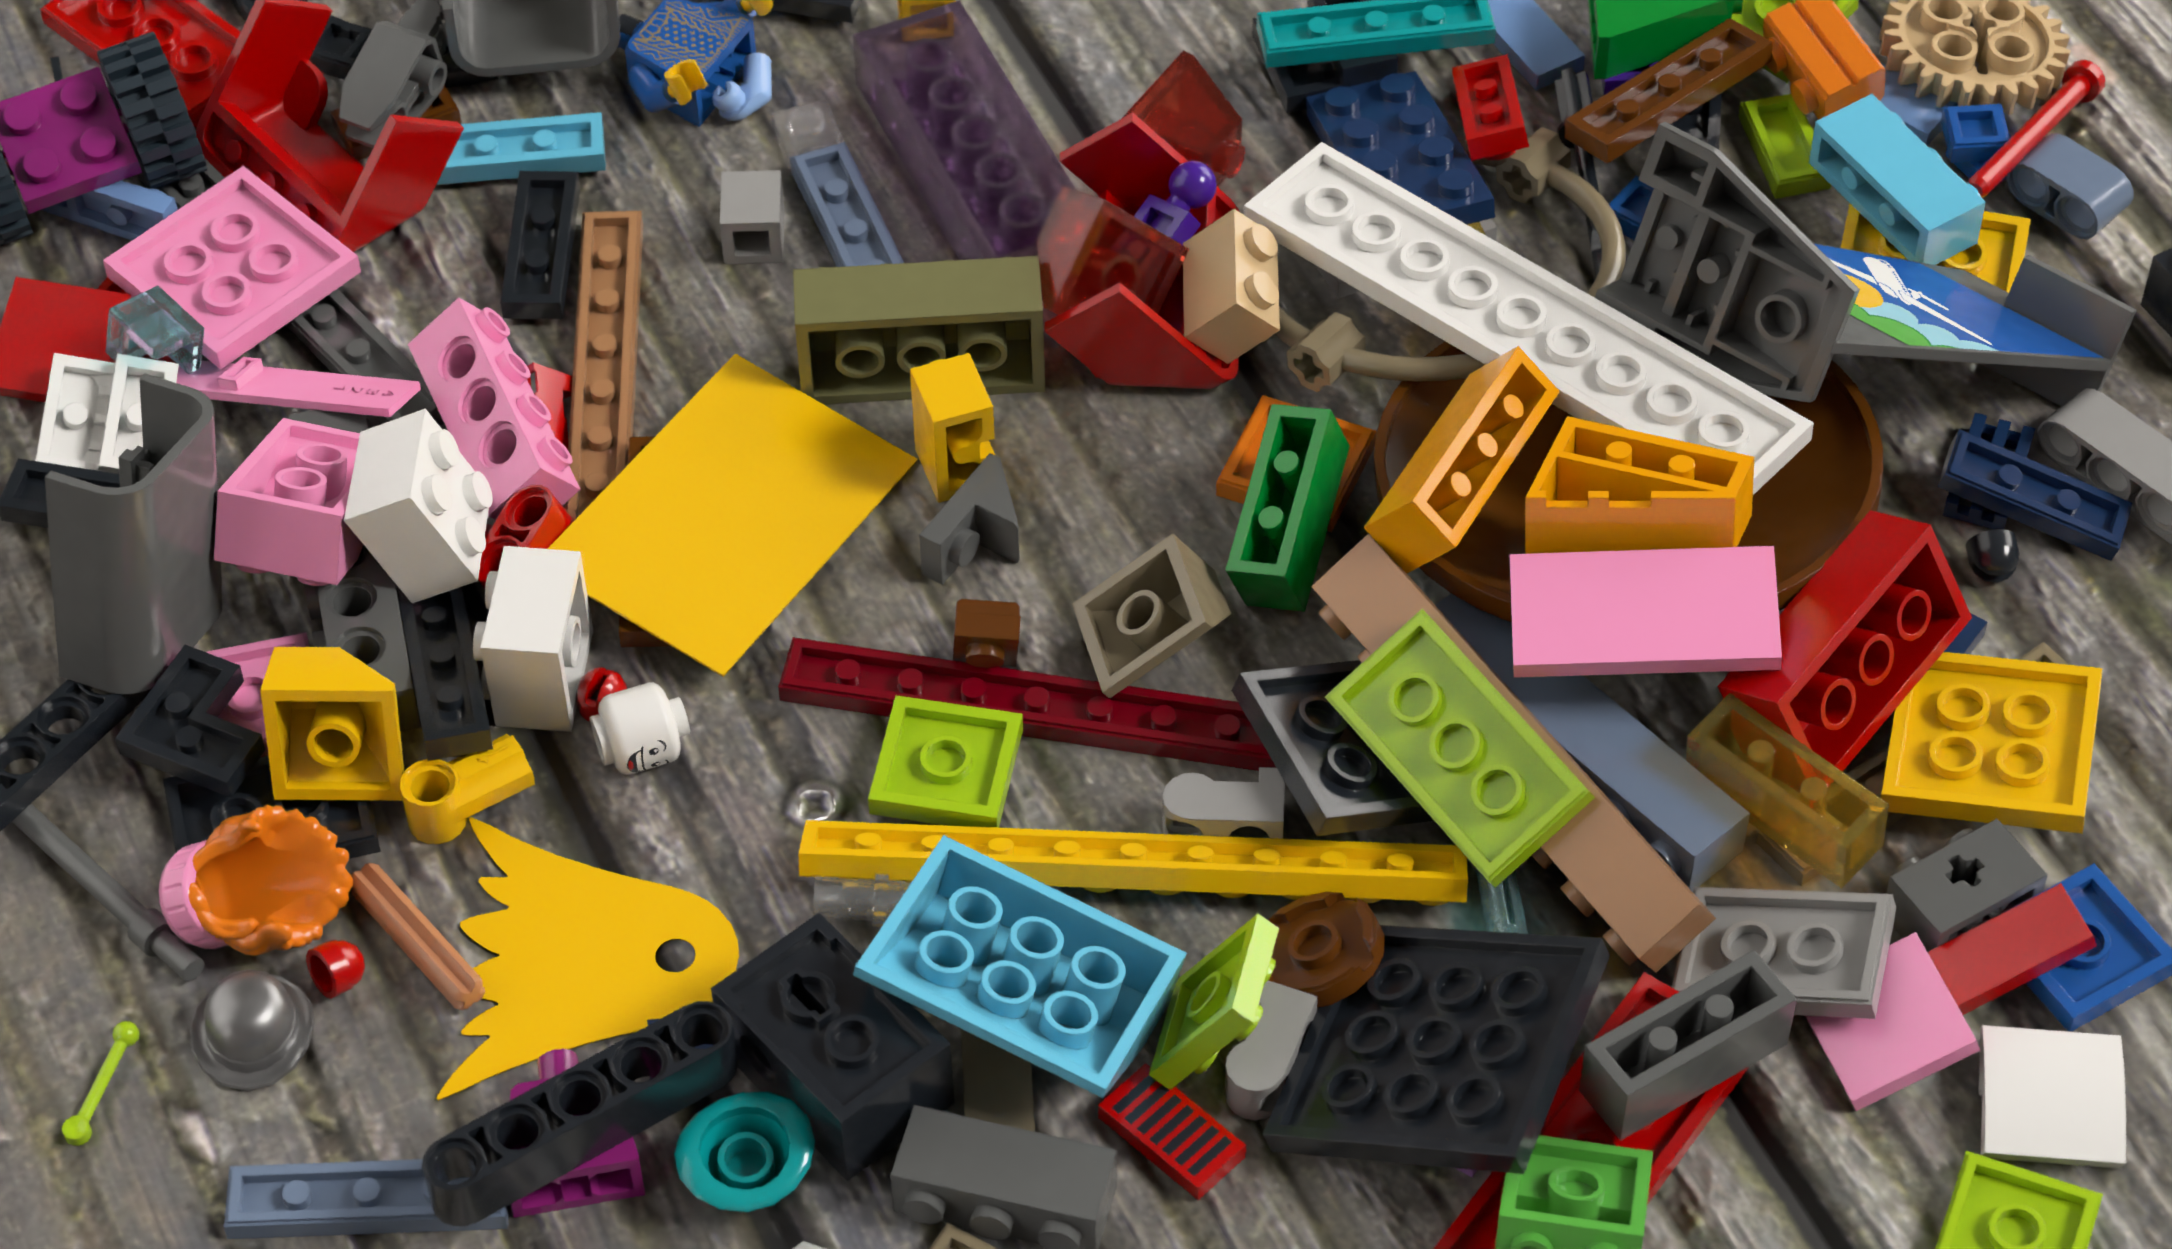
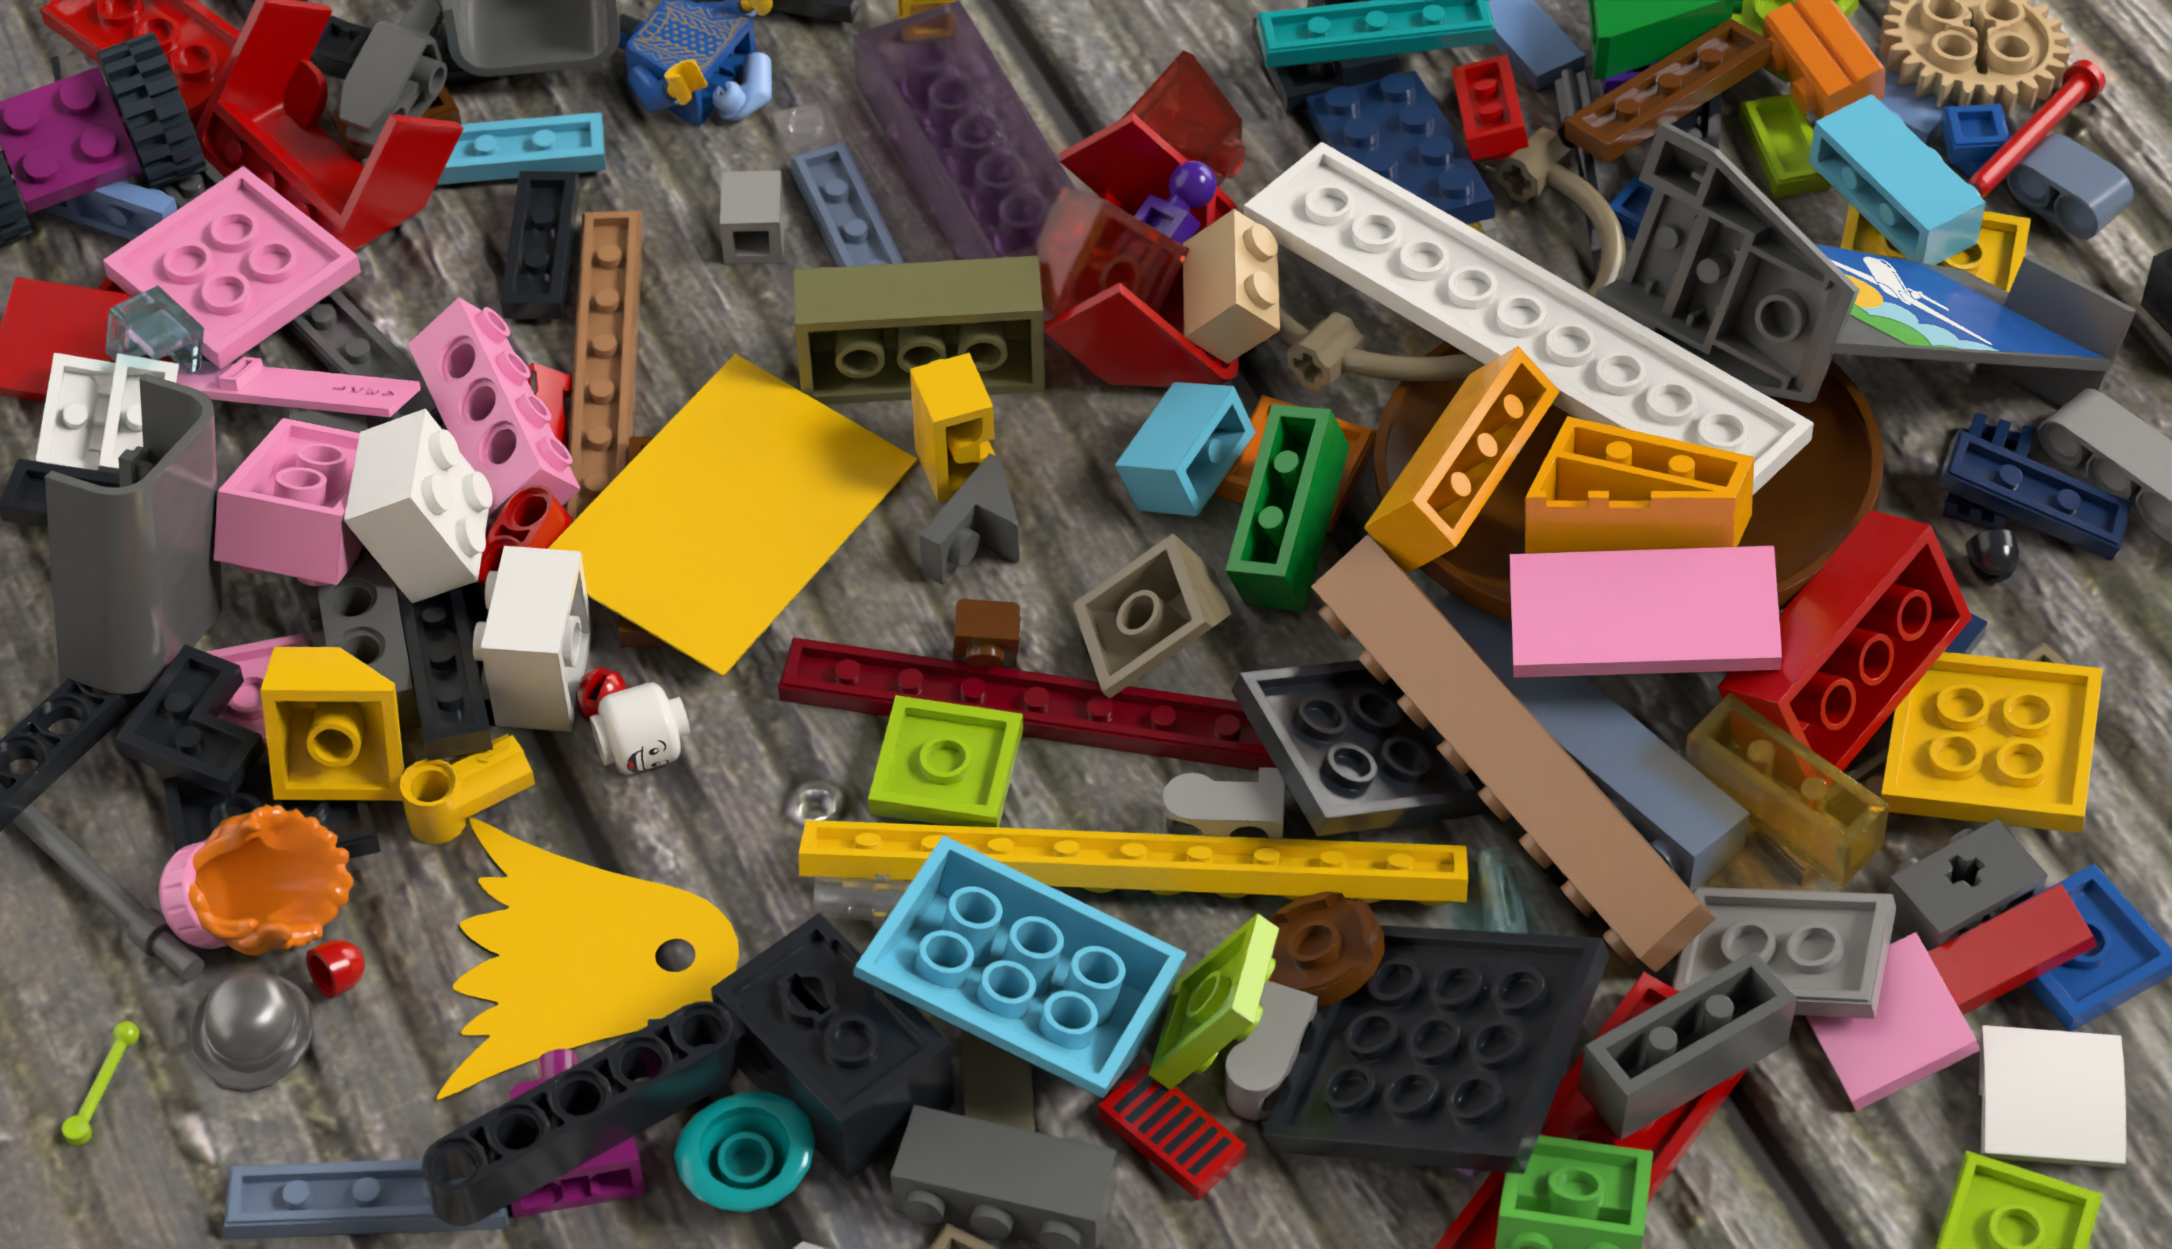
(417, 936): nougat axle -> none
(1185, 448): none -> medium azure brick
(1459, 748): lime tile -> none

